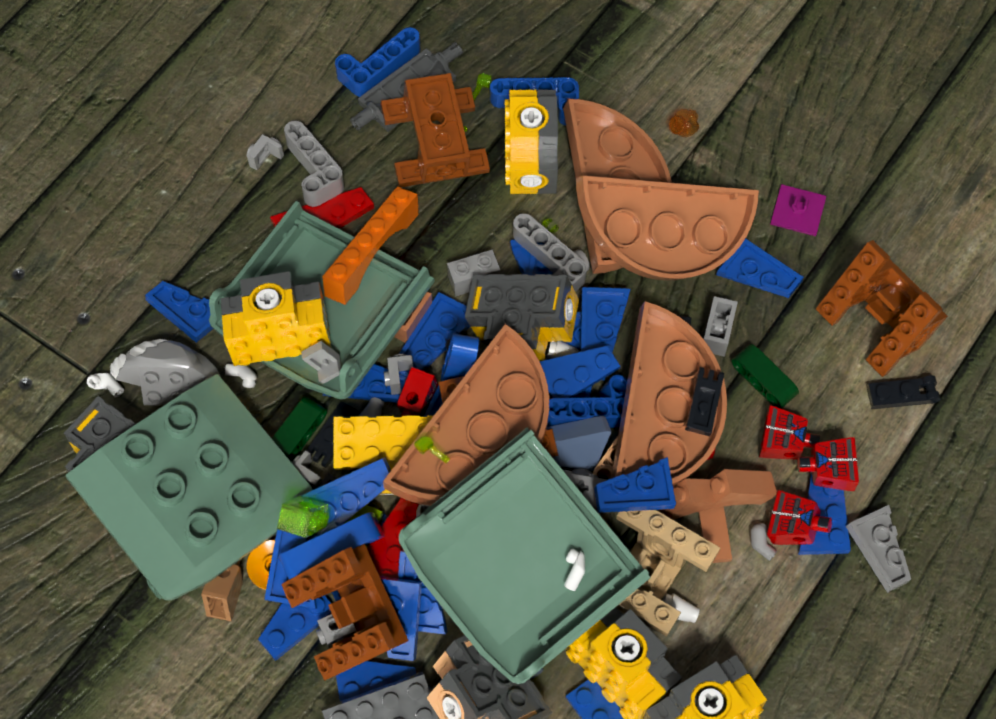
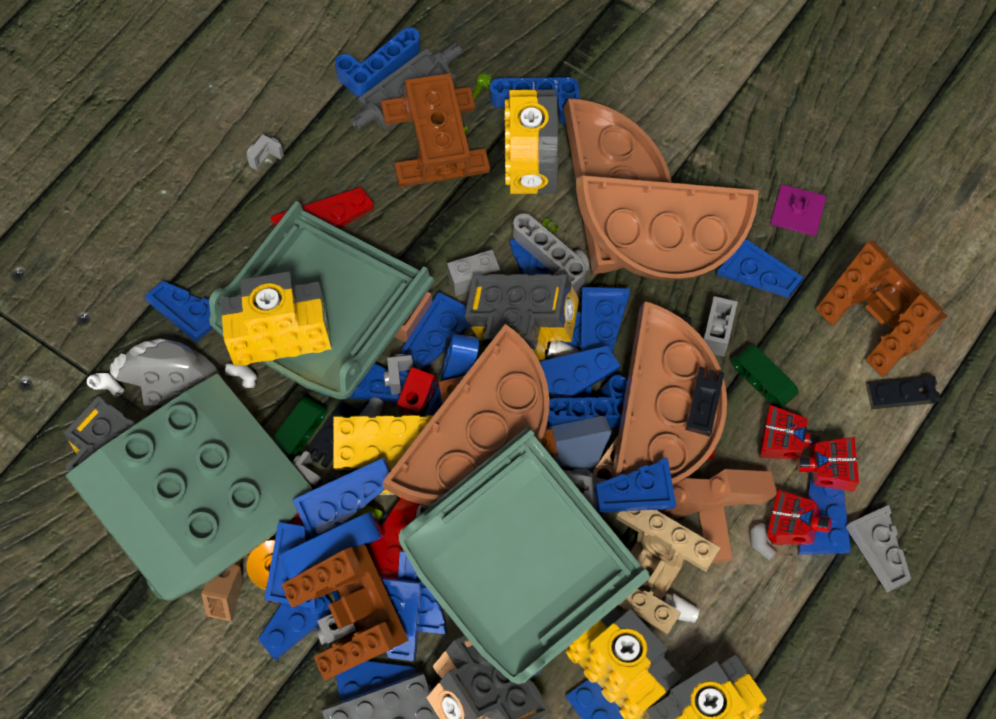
(303, 516): clear neon green brick -> none
(324, 360): light grey bracket -> none
(325, 174): light grey beam -> none
(347, 271): orange arch -> none
(425, 444): clear neon green hand -> none
(577, 571): white arm -> none
(684, 123): clear orange animal -> none

